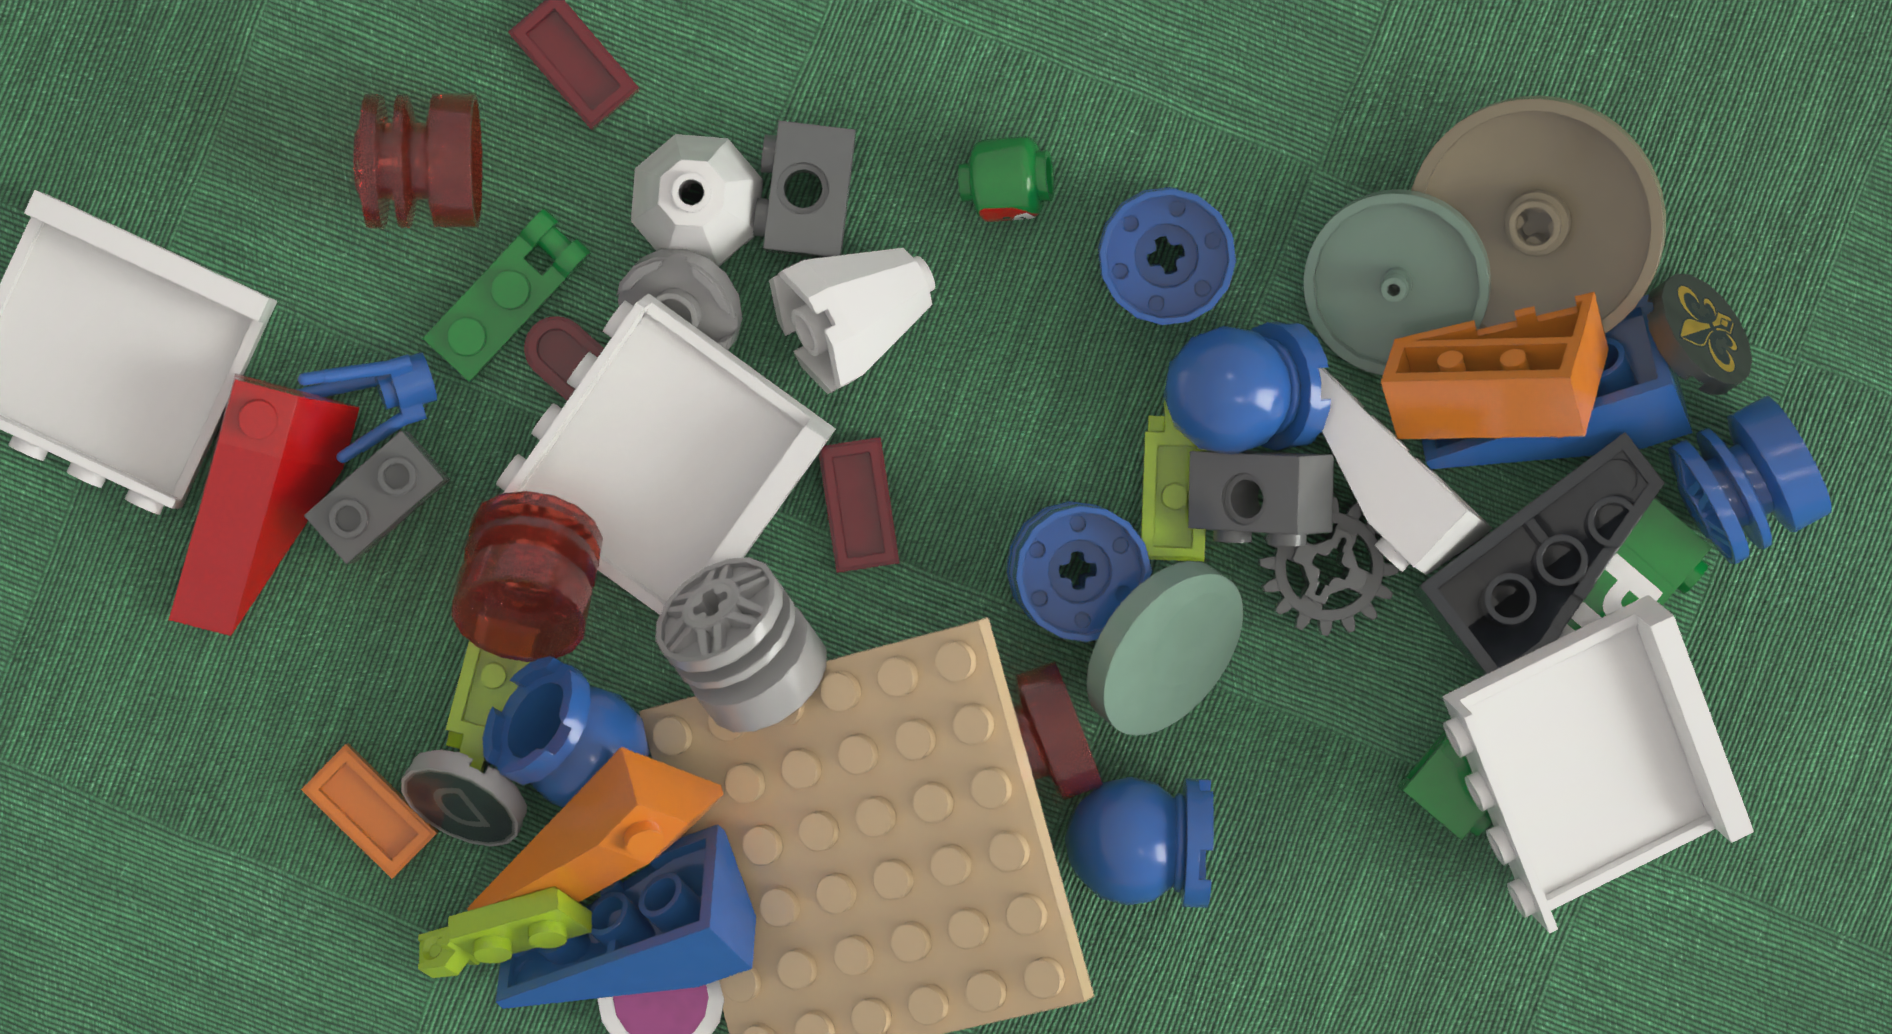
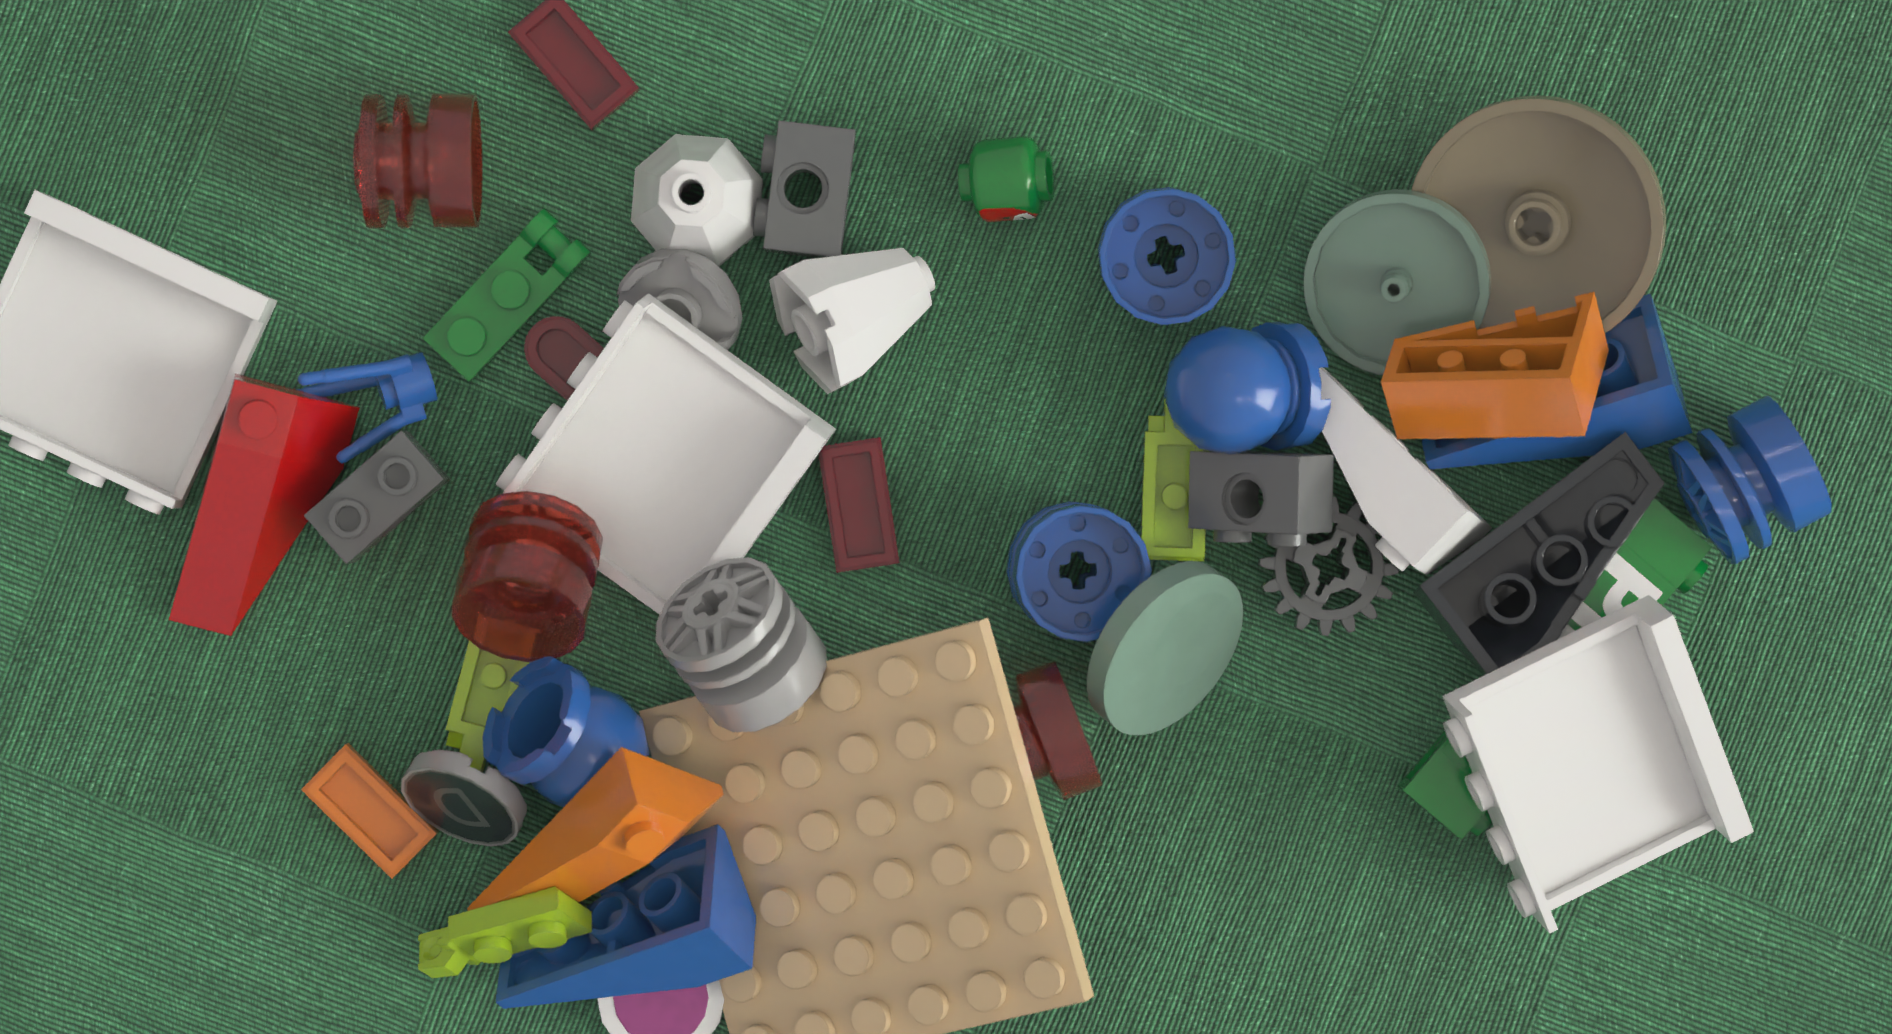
(1140, 841): blue tile -> none
(1699, 334): pearl dark grey tile -> none

